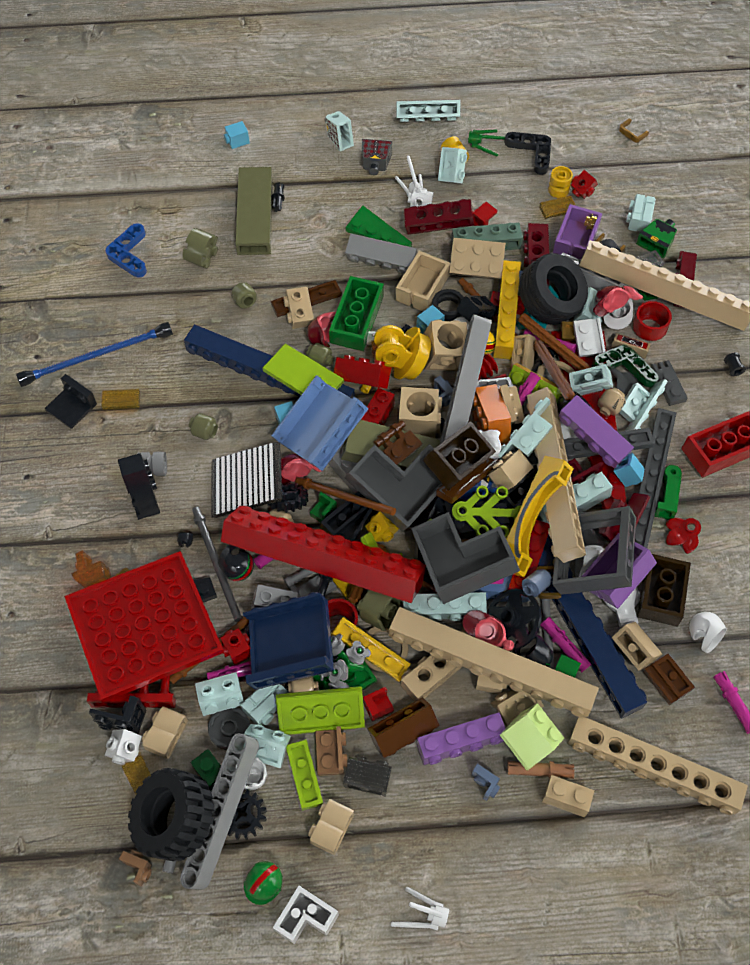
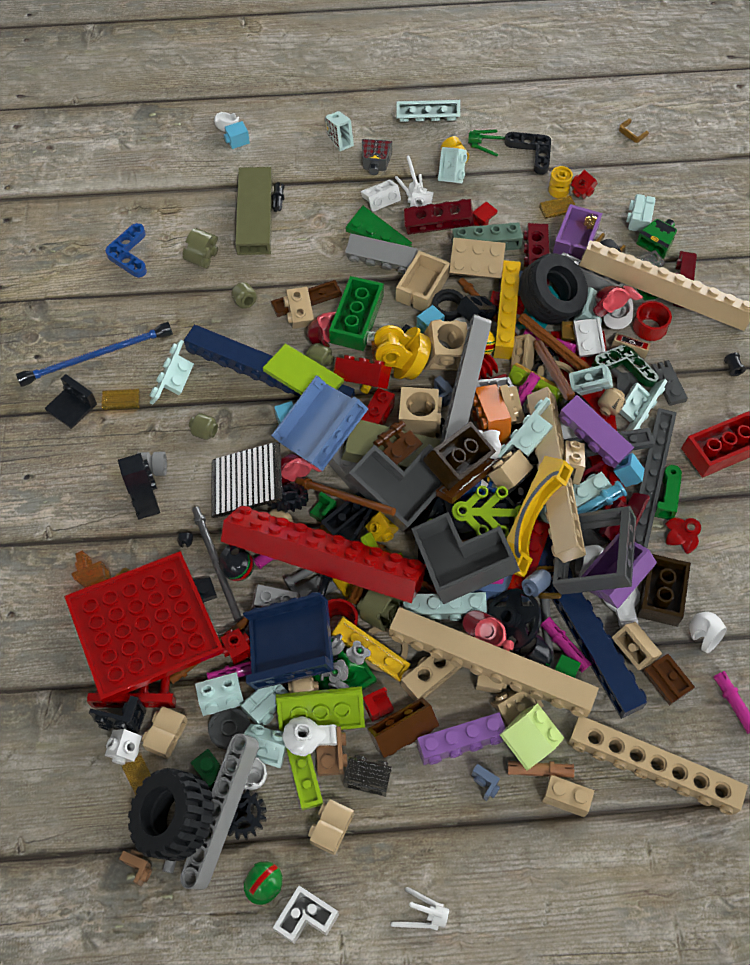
(174, 375): none -> light aqua bracket
(224, 119): none -> white hair
(304, 736): none -> white animal
(381, 195): none -> white bracket
(576, 459): none -> tan bracket
(605, 498): none -> medium azure pin

